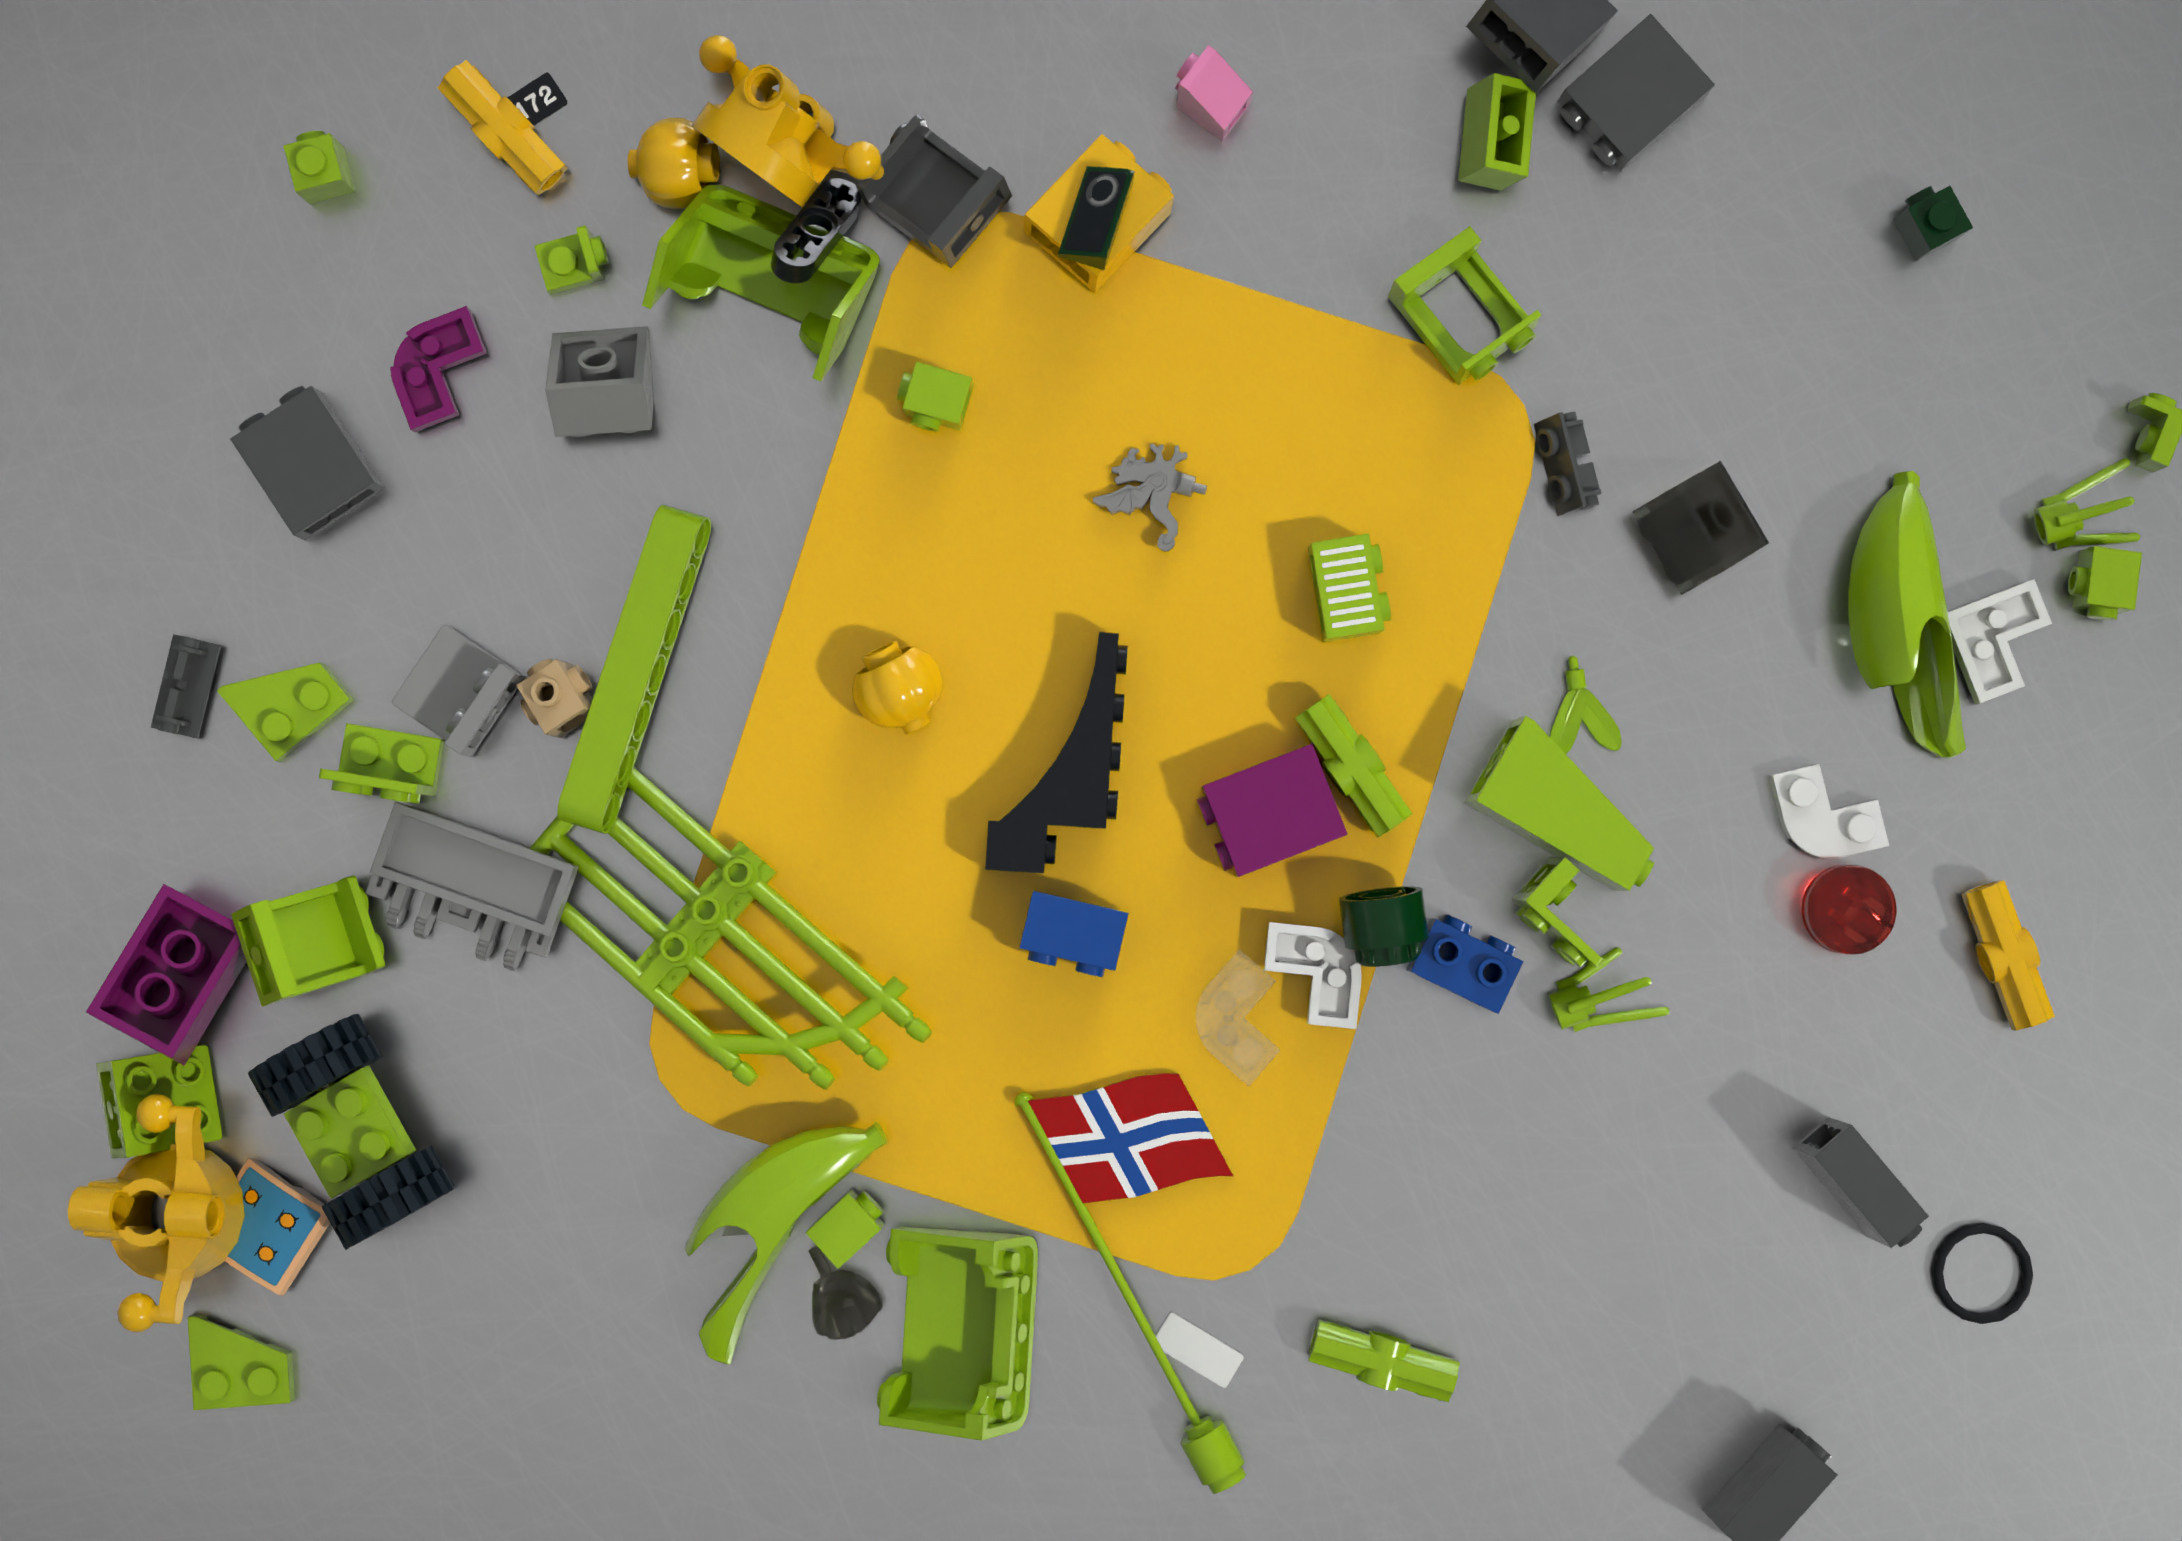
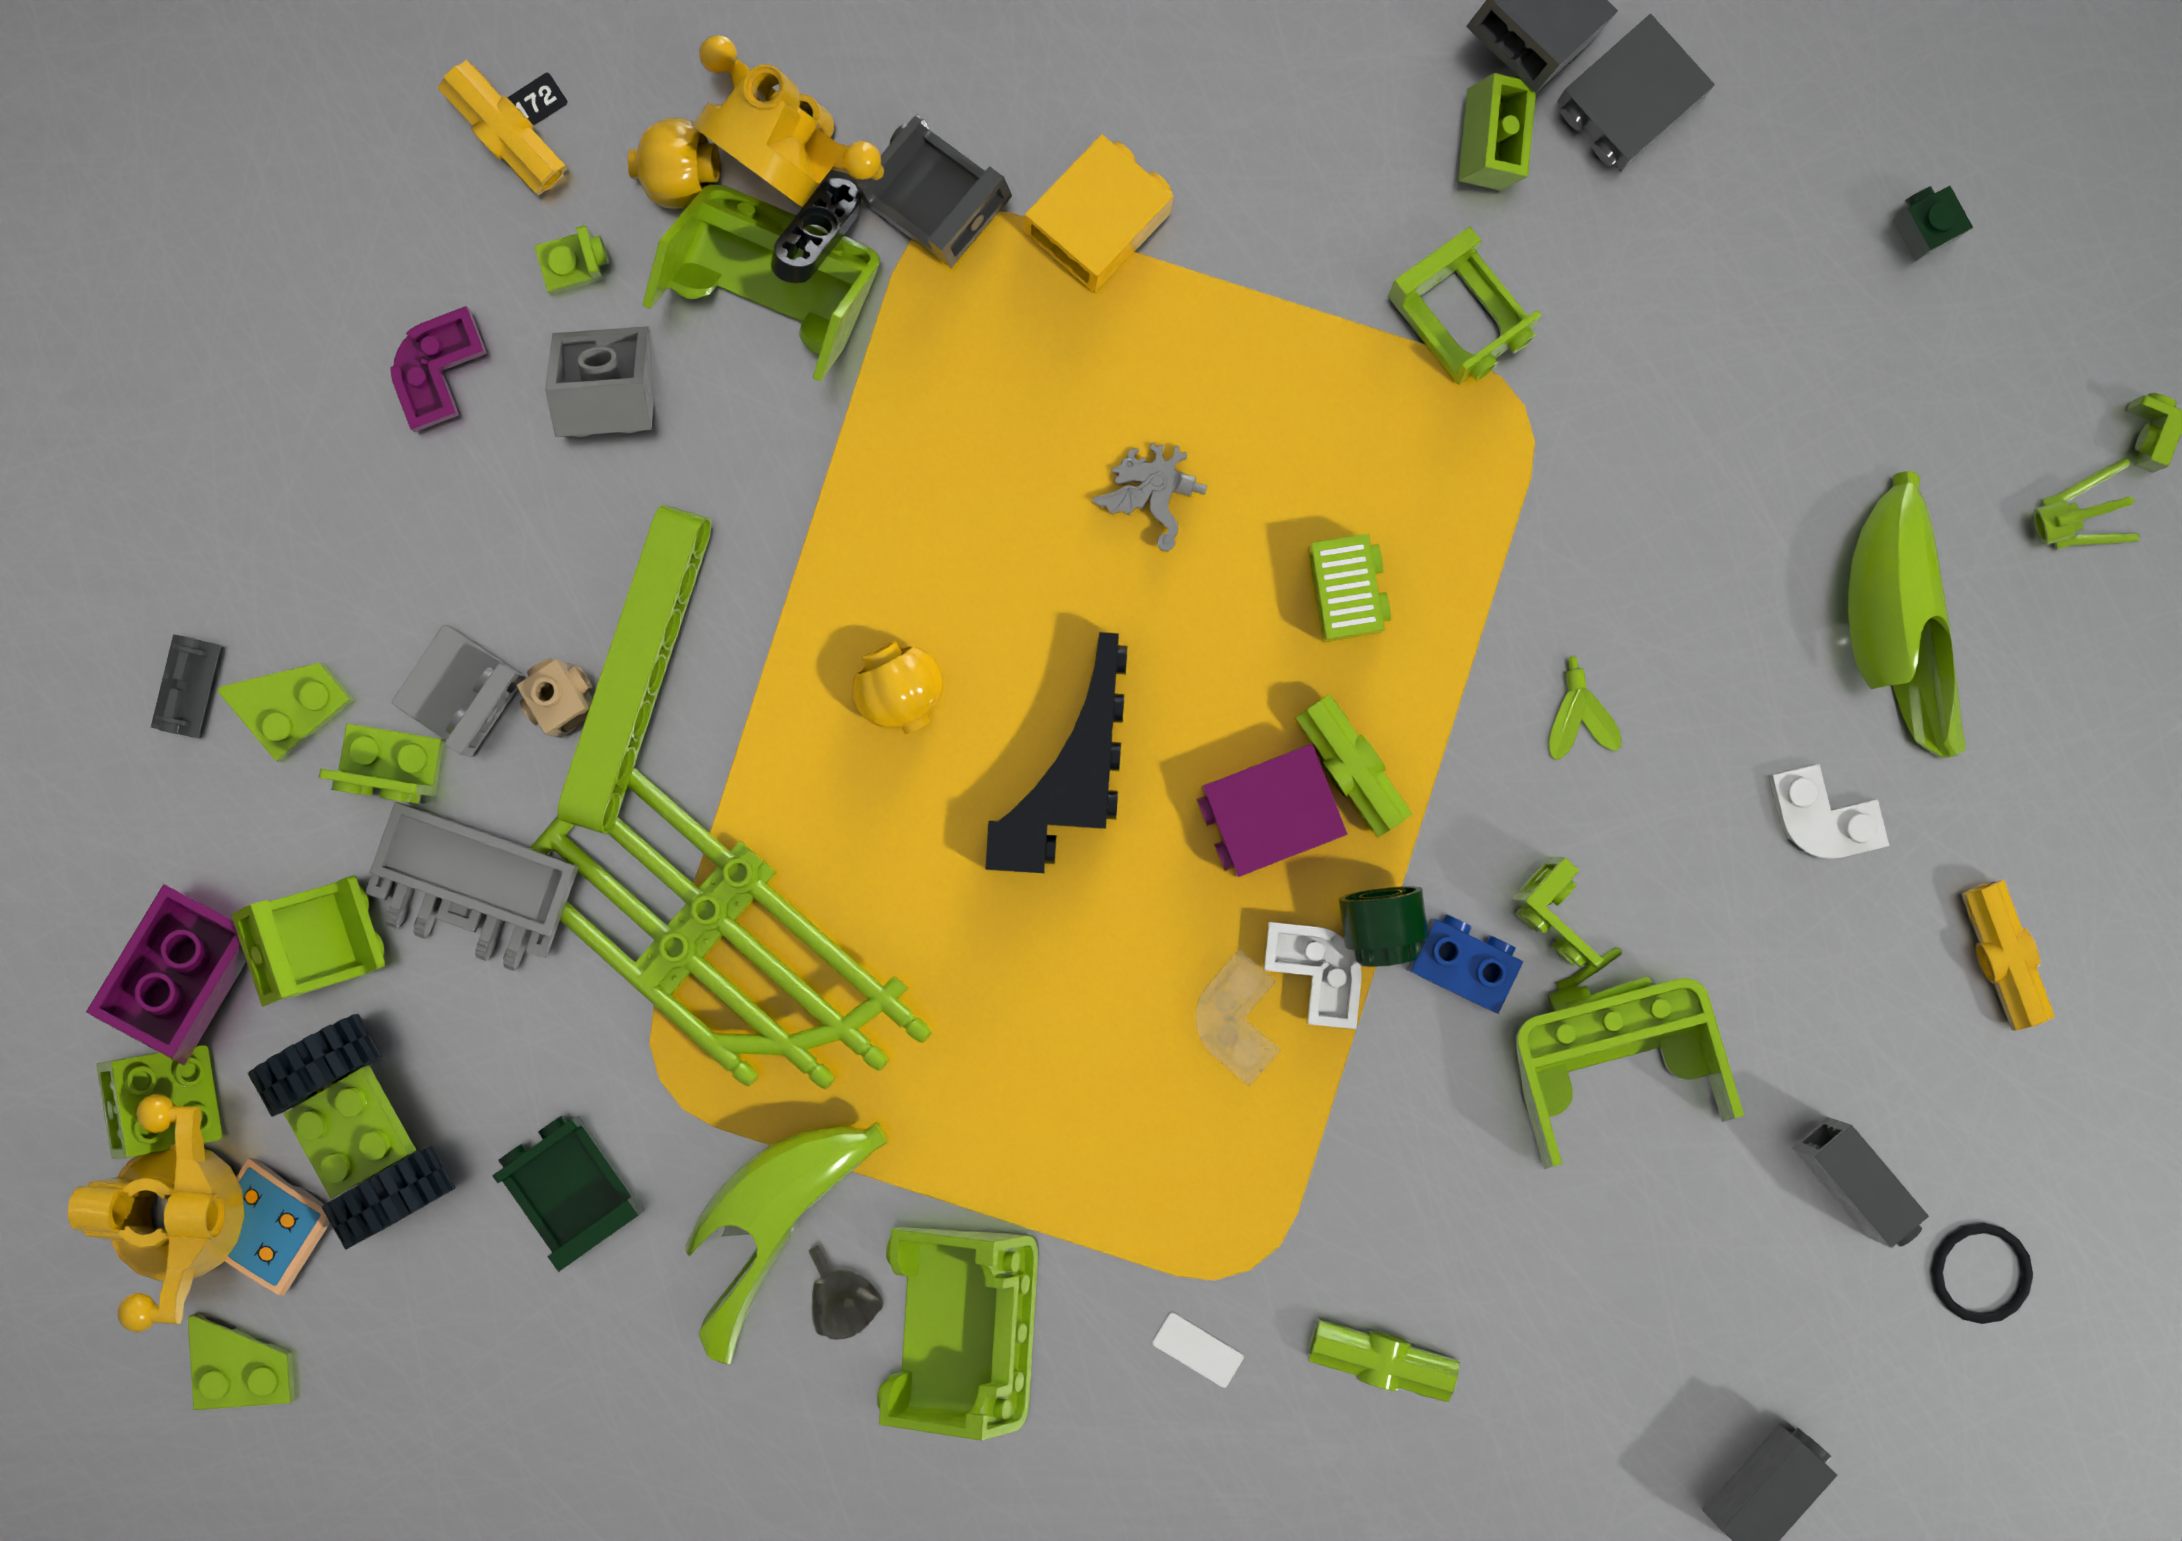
(306, 461): dark grey brick -> none
(318, 167): lime brick -> none
(568, 1190): none -> dark green panel
(846, 1226): lime brick -> none
(935, 397): lime brick -> none
(1073, 932): blue brick -> none
(1096, 215): slope -> none
(1122, 1146): flag -> none
(1212, 92): bright pink slope -> none
(1558, 808): lime slope -> none
(1560, 442): dark grey hinge -> none
(1662, 1016): none -> lime windscreen
(1700, 527): clear smoke slope -> none
(1848, 909): clear red head -> none
(1982, 636): white plate -> none
(2105, 581): lime brick -> none

